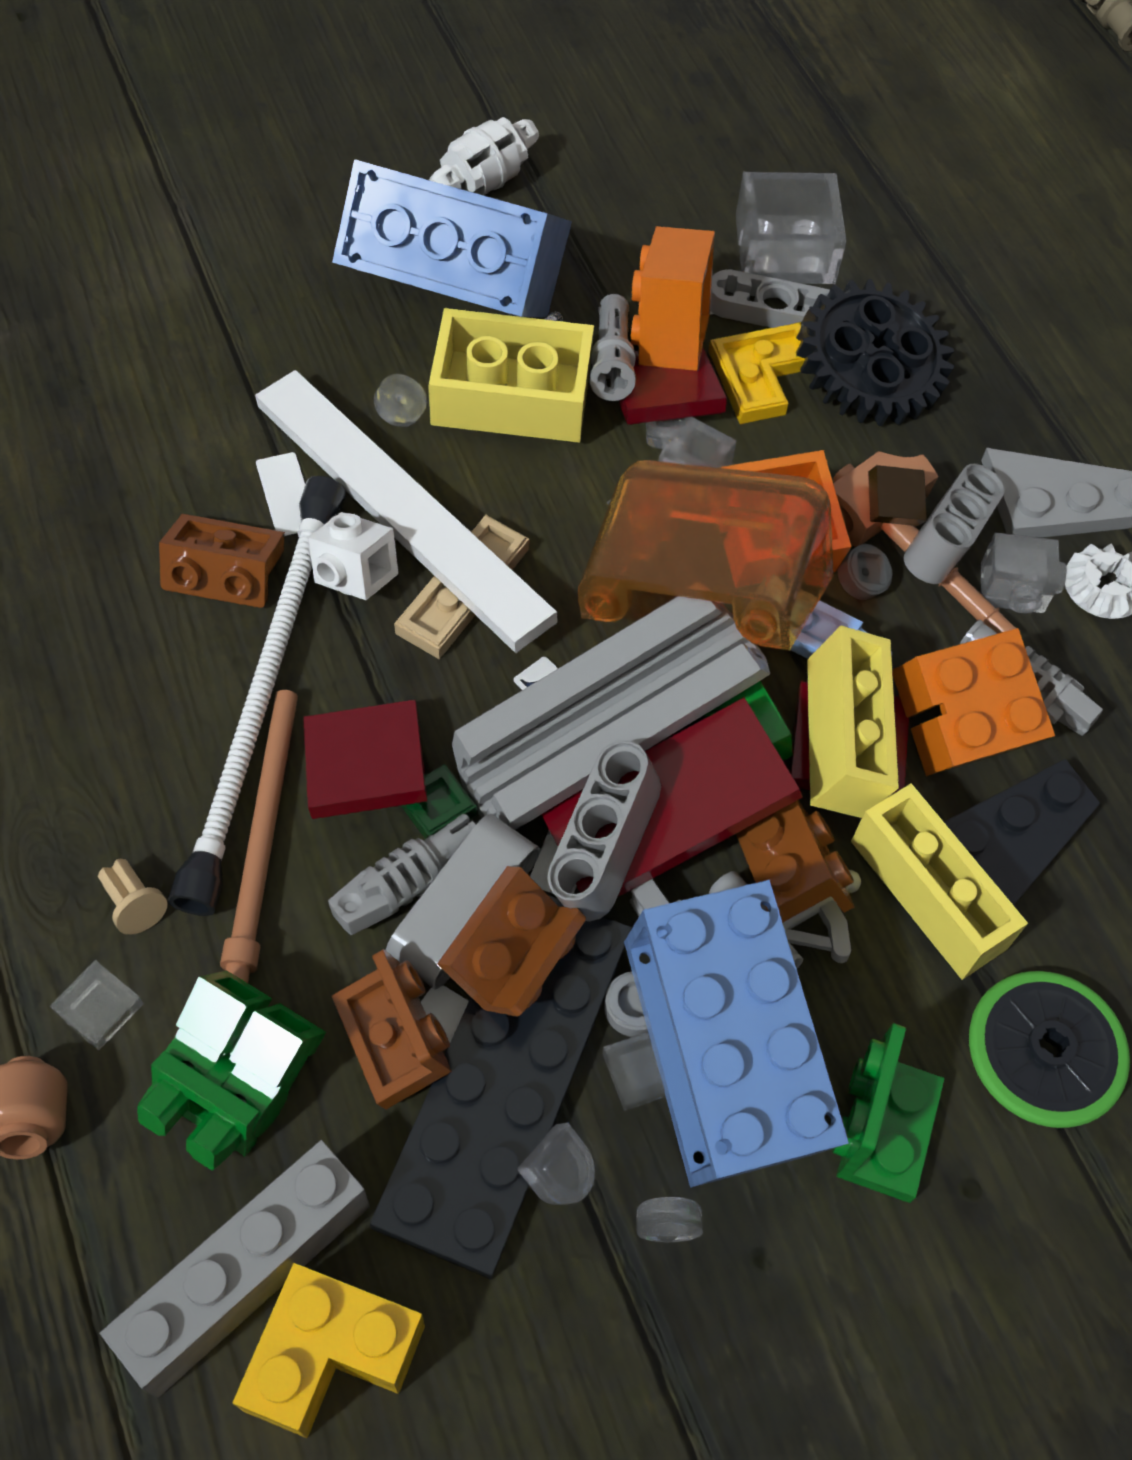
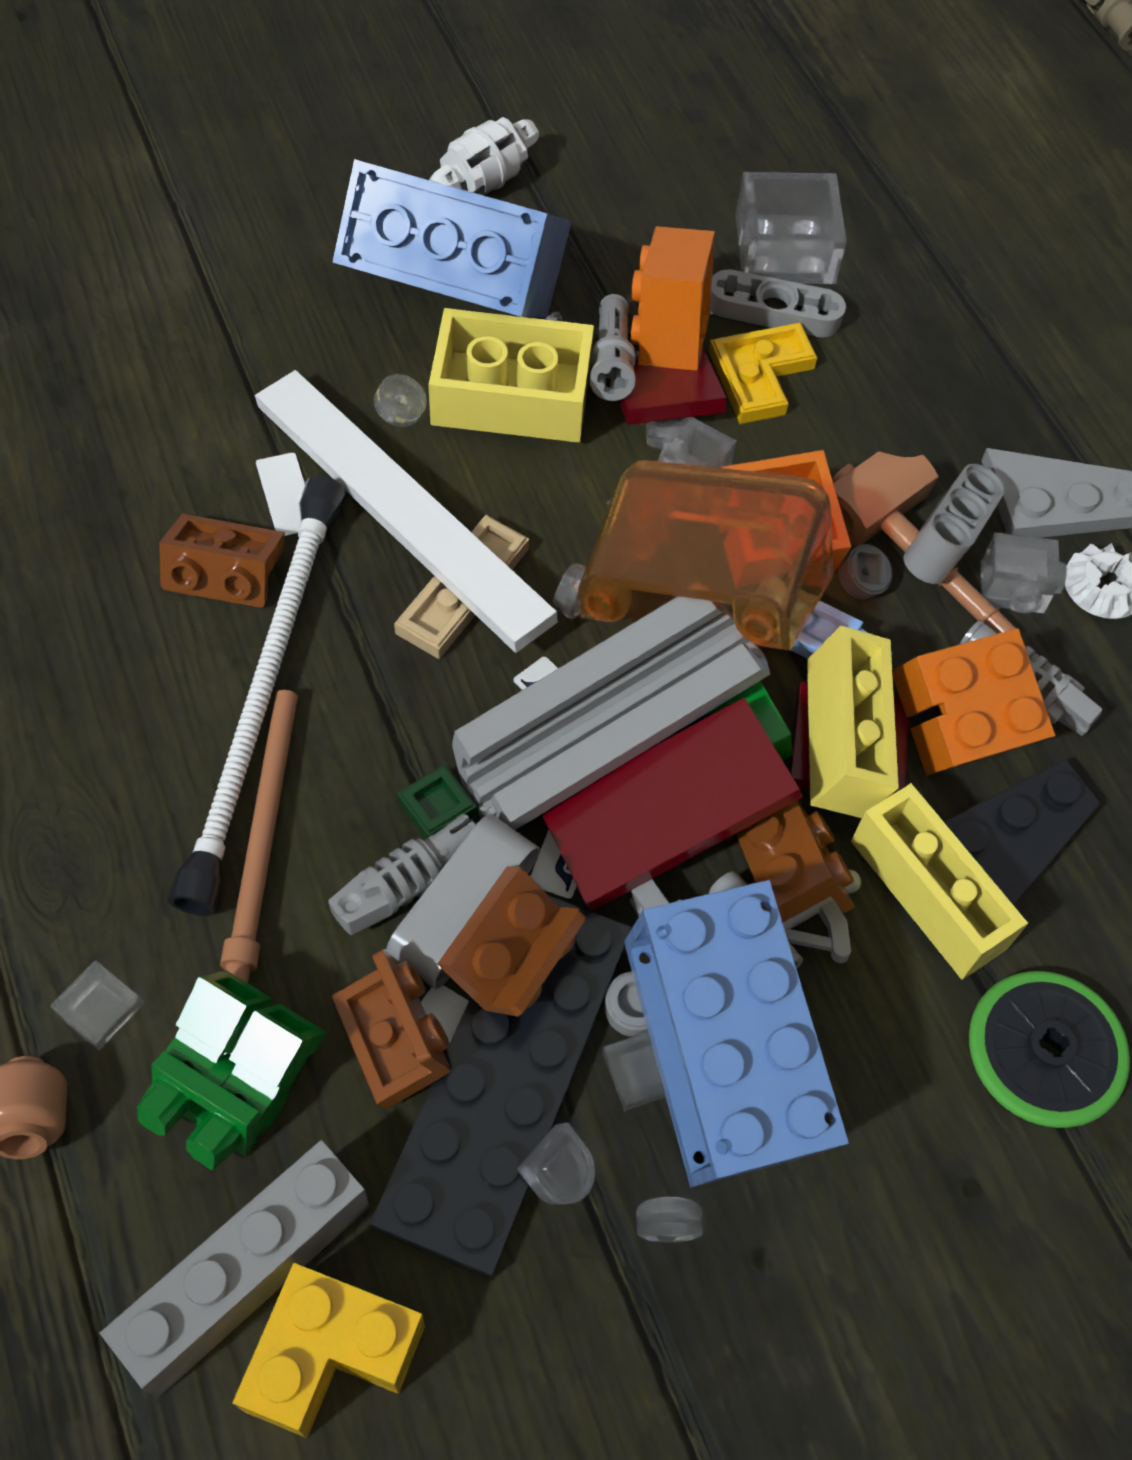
(136, 906): tan piece -> none
(353, 555): white brick -> none
(364, 759): dark red tile -> none
(566, 595): none -> clear tile
(600, 804): light grey beam -> none
(874, 352): black gear -> none
(888, 1120): green bracket -> none
(897, 495): dark brown tile -> none

